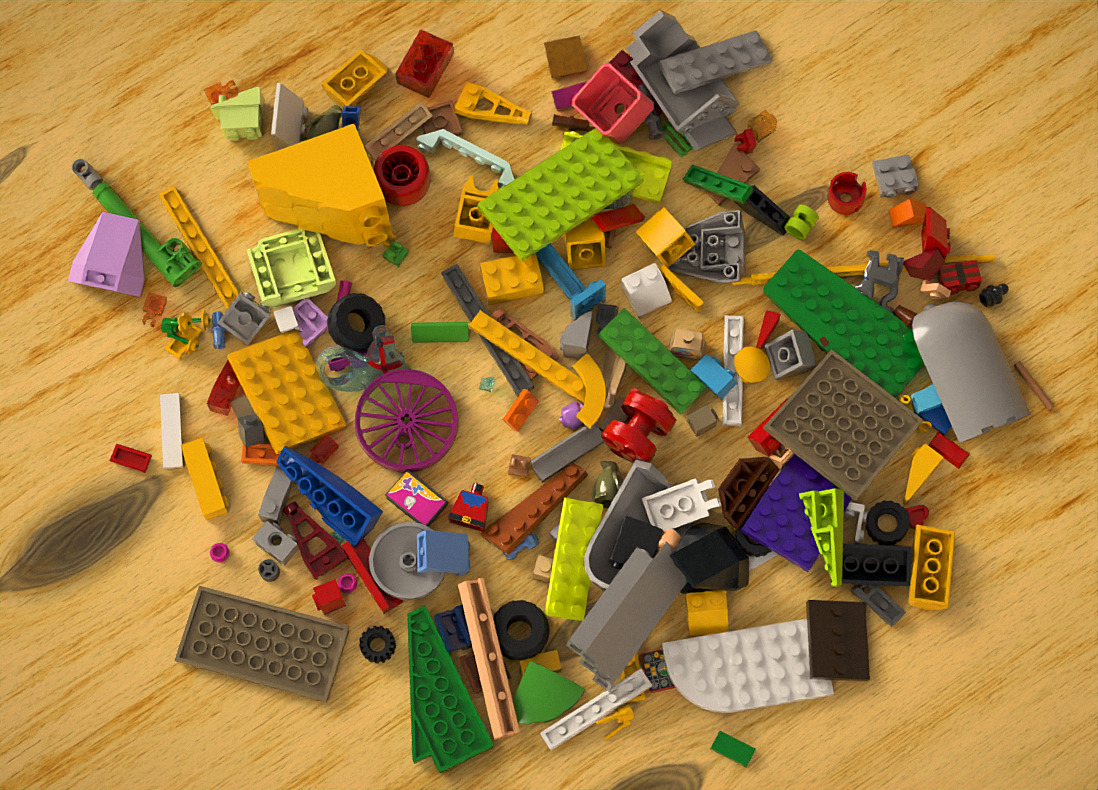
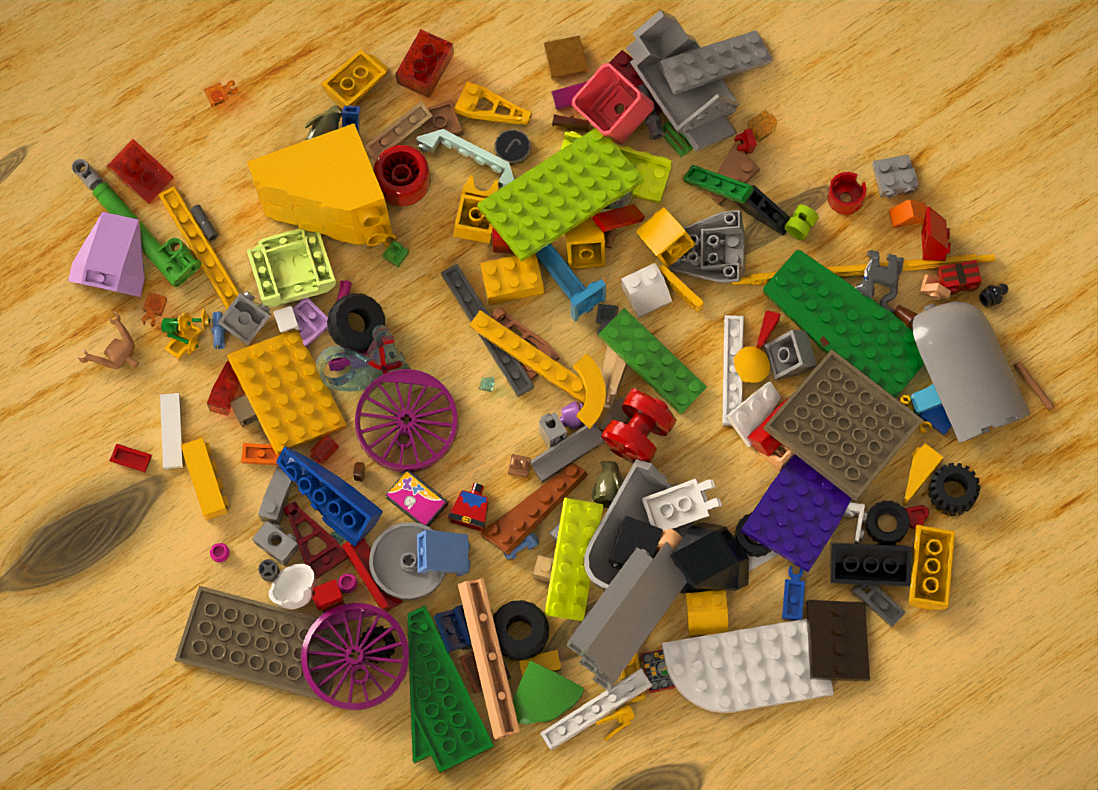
(117, 351): none -> medium nougat piece
(139, 171): none -> clear red slope
(206, 225): none -> dark grey piece
(241, 115): yellowish green piece -> none
(250, 430): dark grey brick -> none
(288, 118): white slope -> none
(293, 587): none -> white cylinder
(344, 614): none -> magenta piece
(359, 471): none -> reddish brown tile
(439, 332): bright green slope -> none
(512, 146): none -> black tile
(520, 410): orange plate -> none
(551, 429): none -> light grey brick
(577, 337): light grey slope -> none
(687, 344): tan torso -> none
(702, 420): dark tan brick -> none
(715, 377): dark azure brick -> none
(733, 749): green tile -> none
(744, 487): reddish brown wedge -> none
(754, 411): none -> white wing
(793, 596): none -> blue plate
(826, 516): lime wedge -> none
(925, 264): dark red slope -> none
(949, 450): red tile -> none
(963, 477): none -> black tyre

